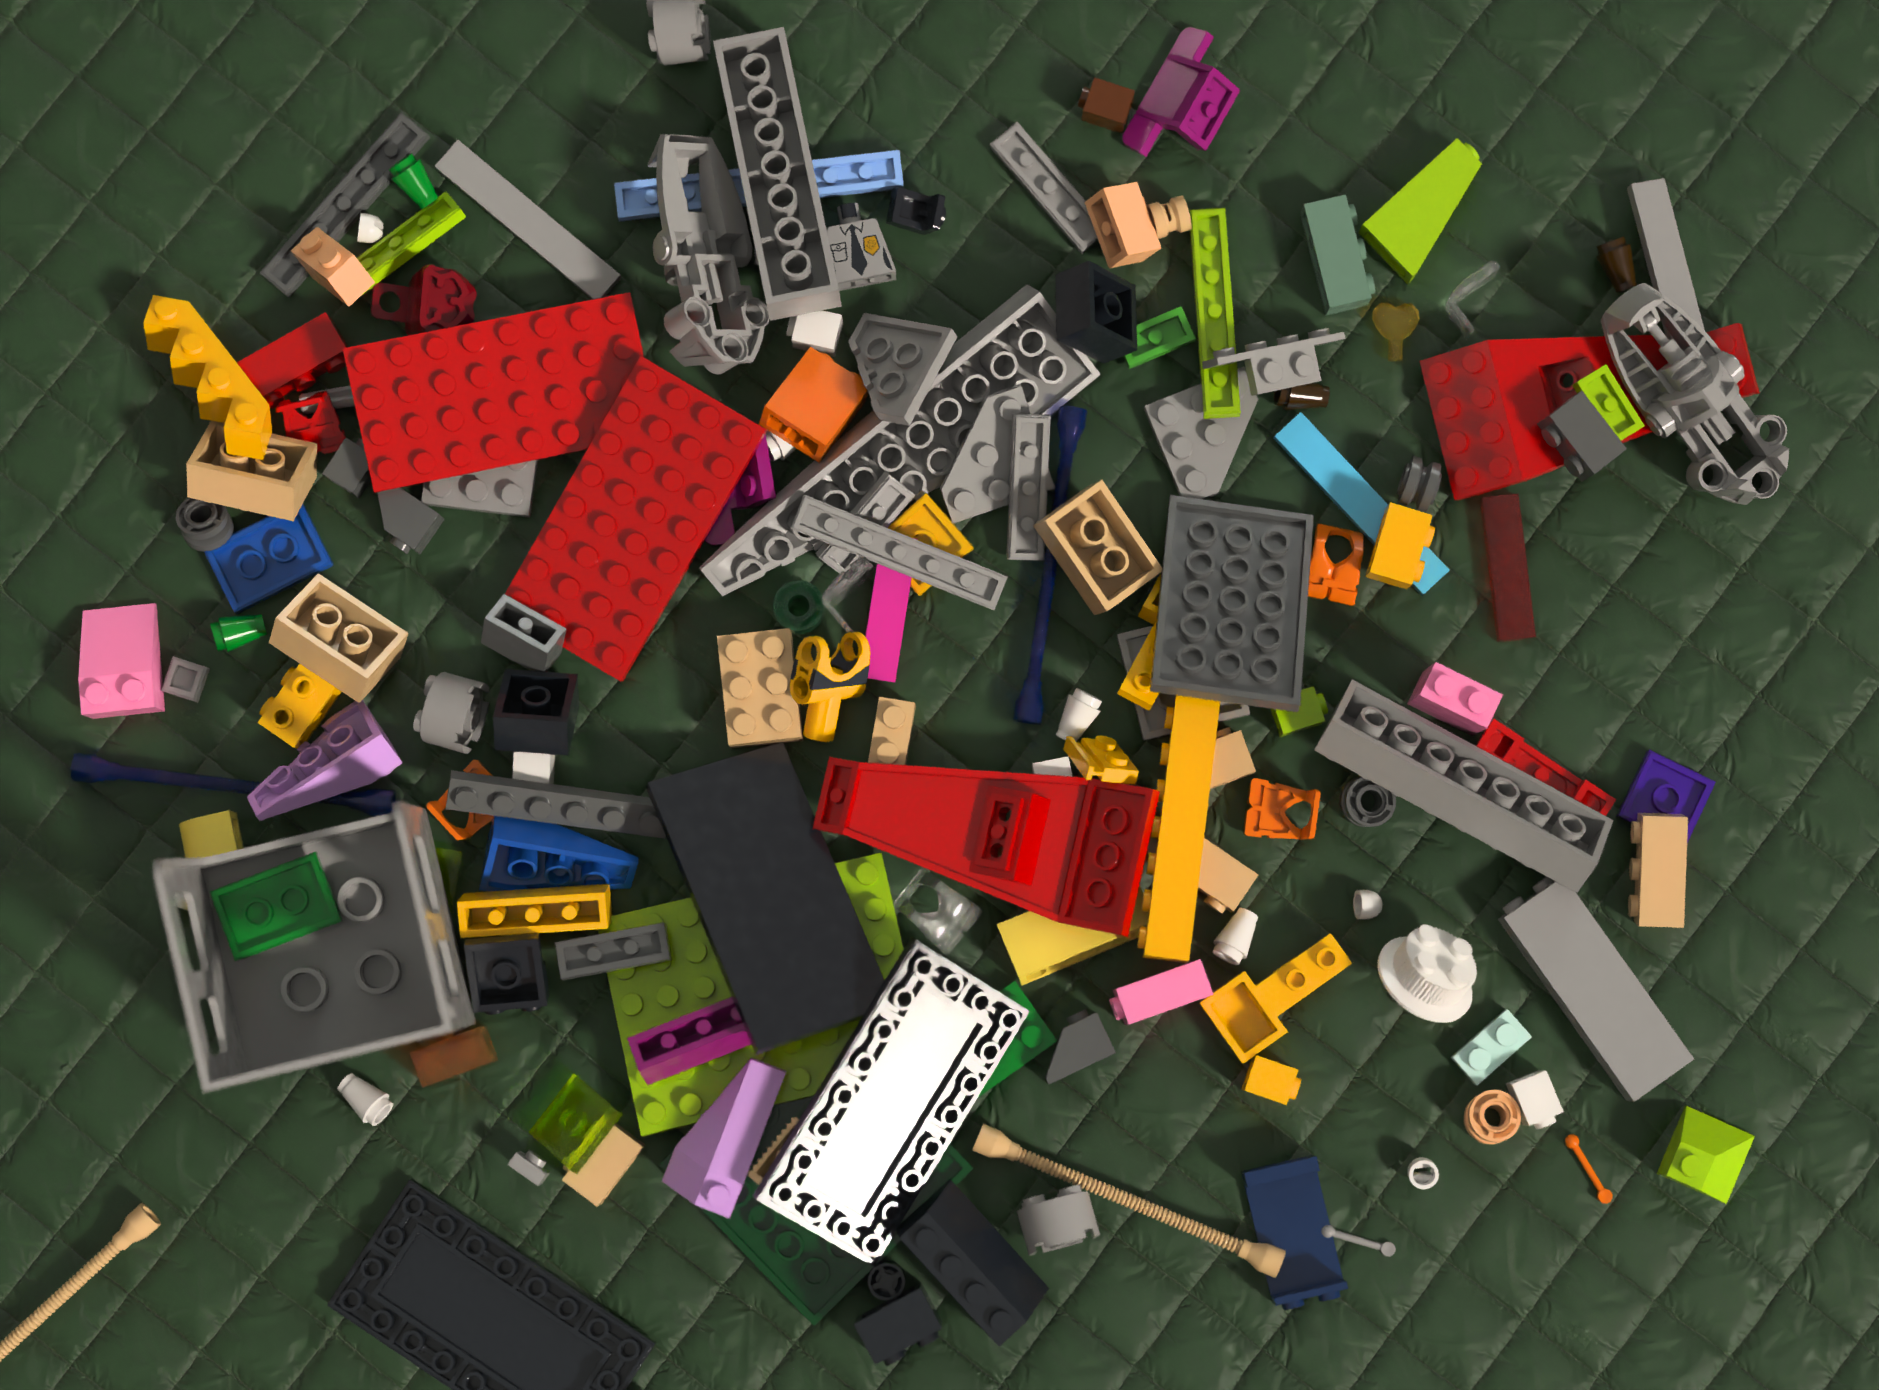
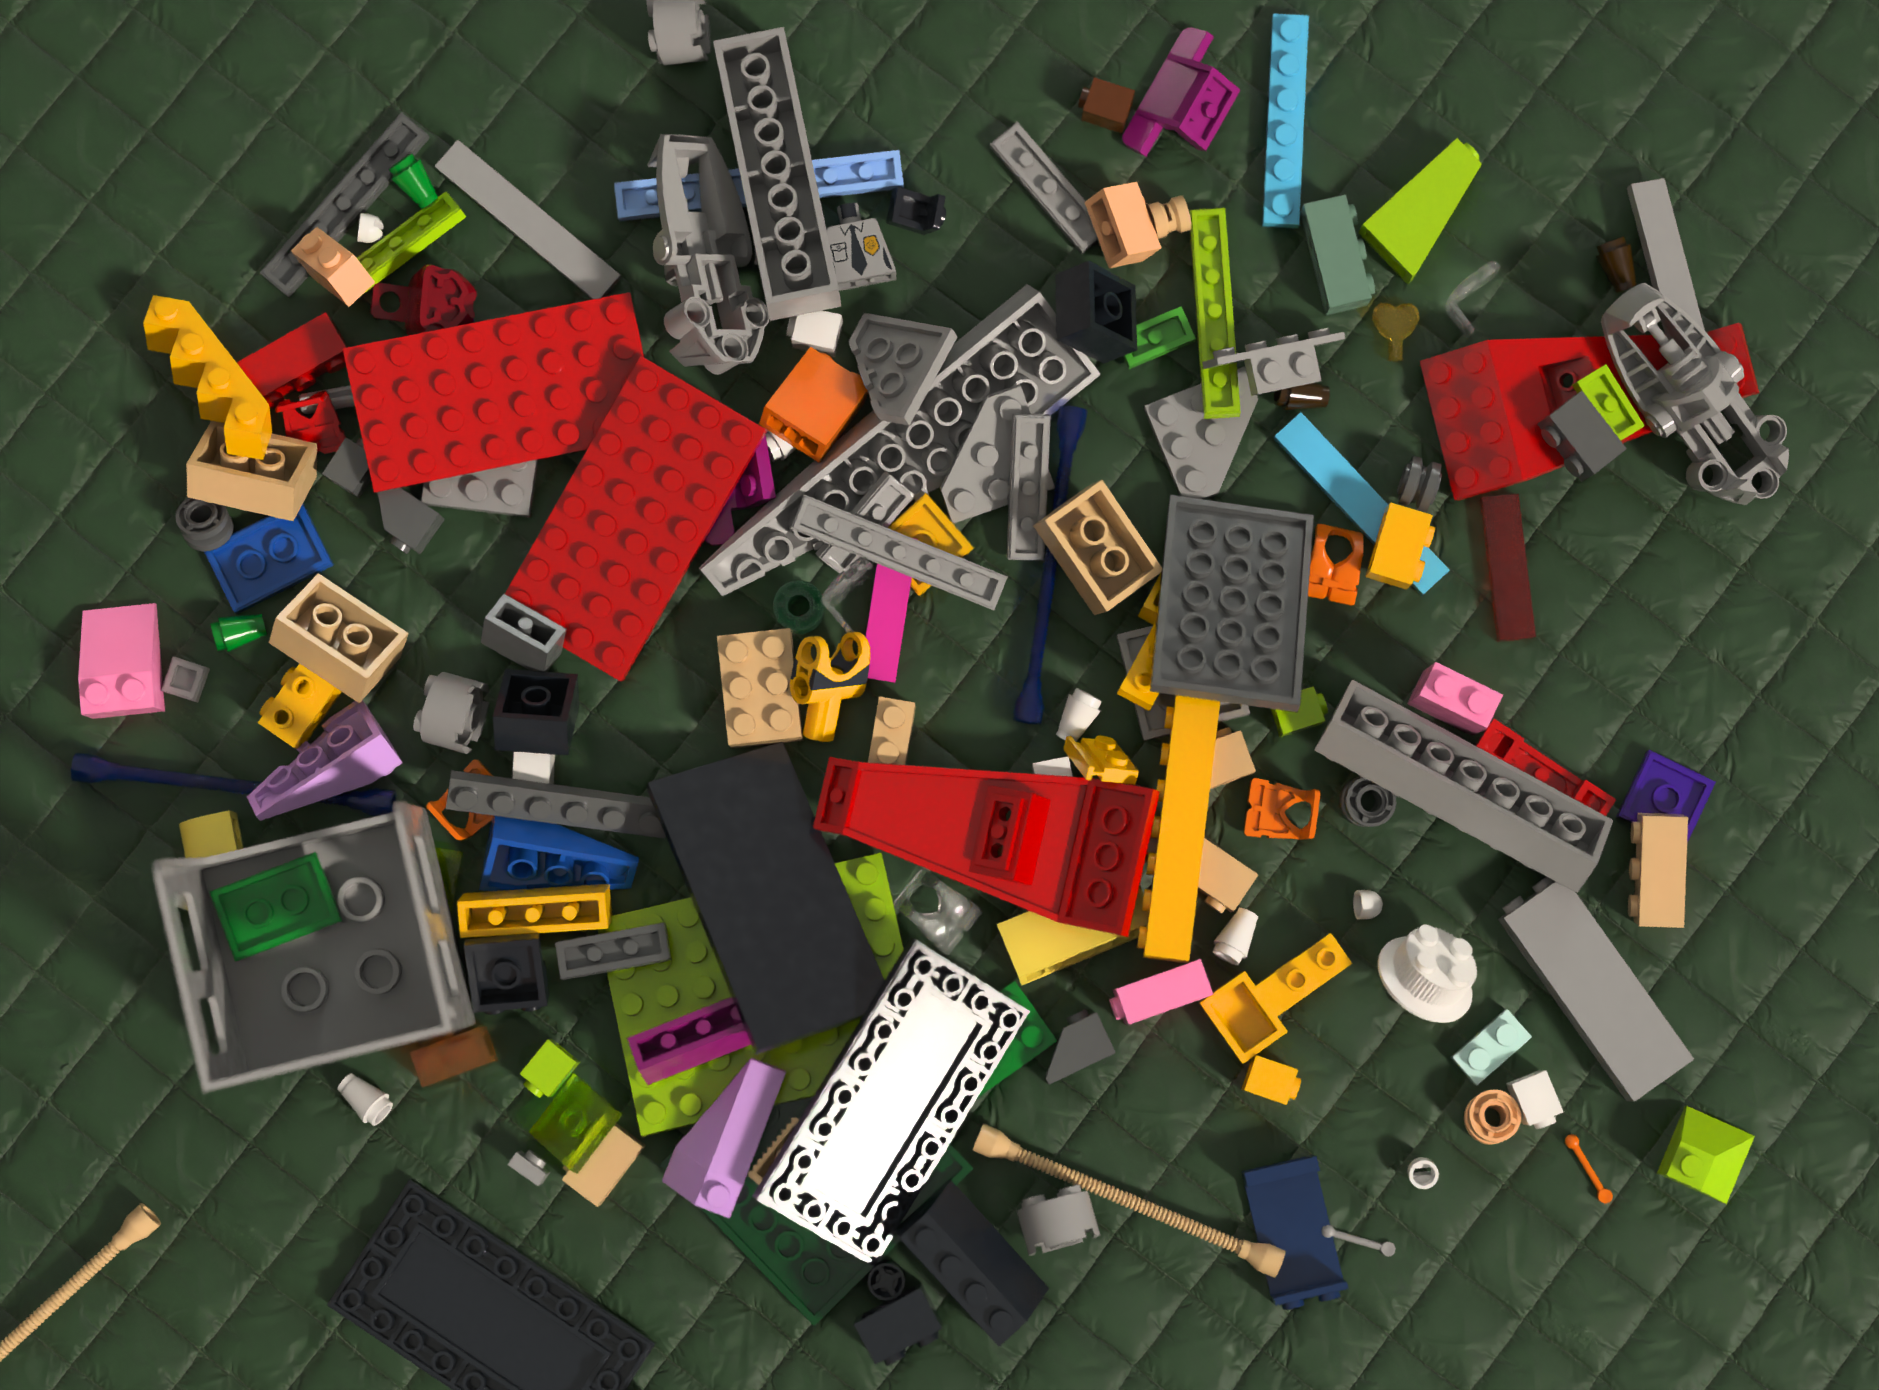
(548, 1069): none -> lime brick
(1285, 121): none -> medium azure plate

